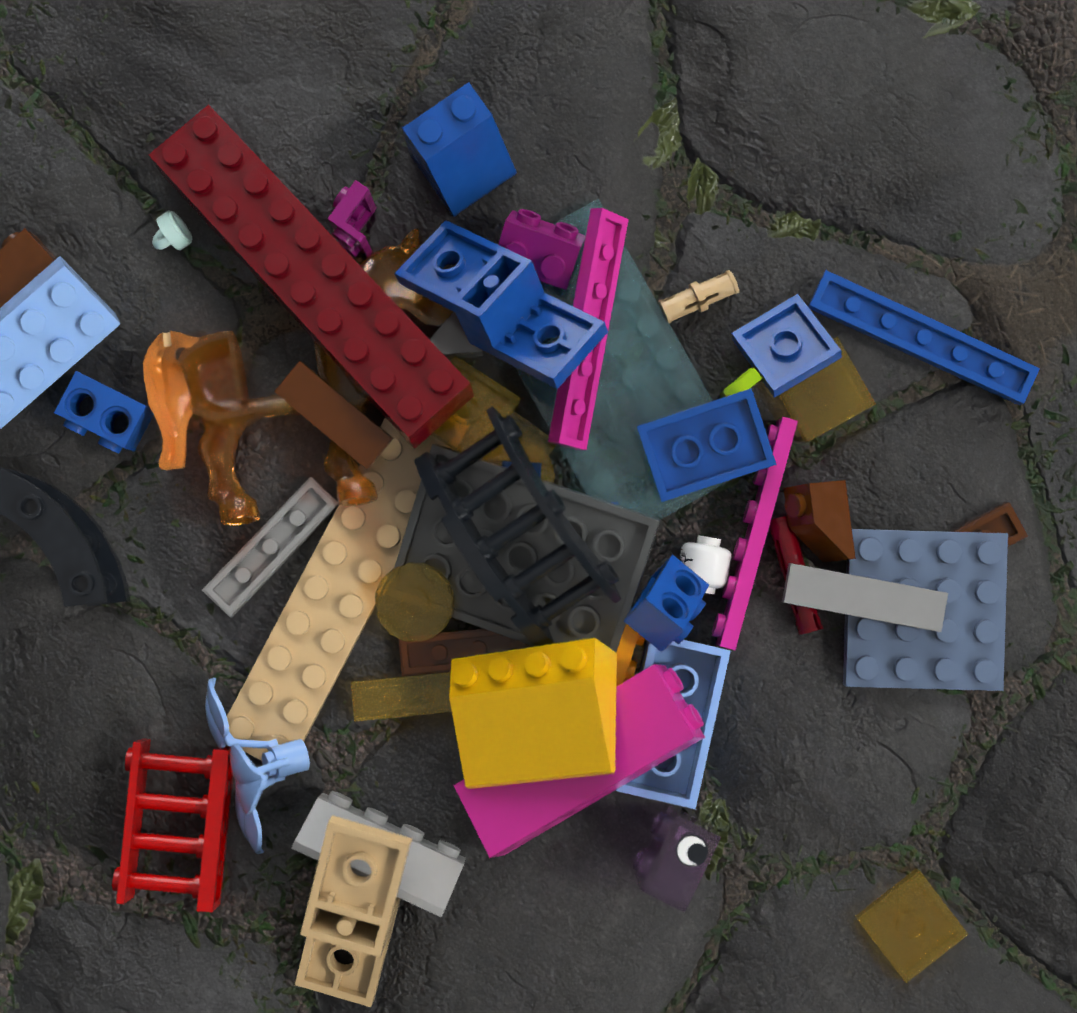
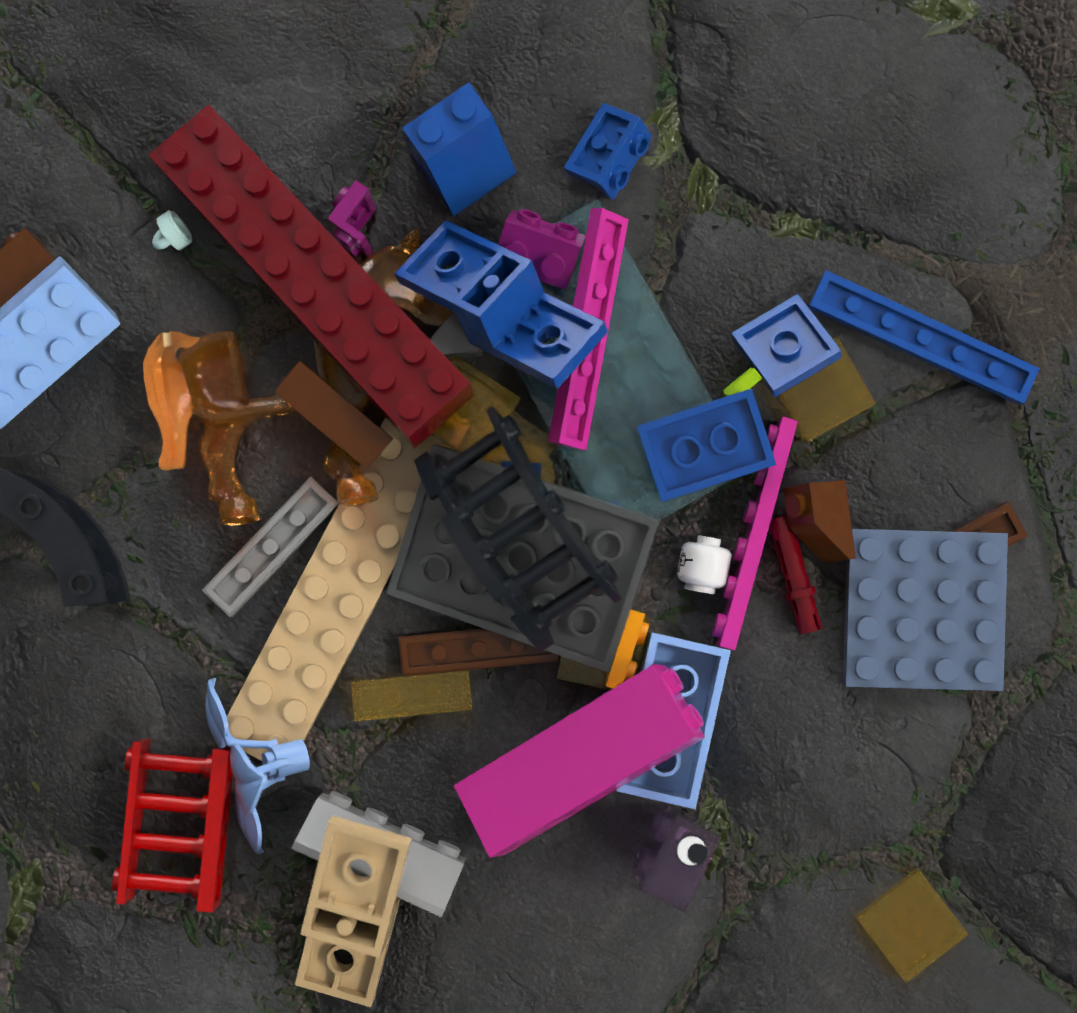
(106, 408): blue brick -> none
(414, 602): clear yellow tile -> none
(535, 713): yellow slope -> none
(609, 150): none -> blue bracket
(668, 604): blue brick -> none
(699, 296): tan pin -> none
(865, 597): light grey tile -> none

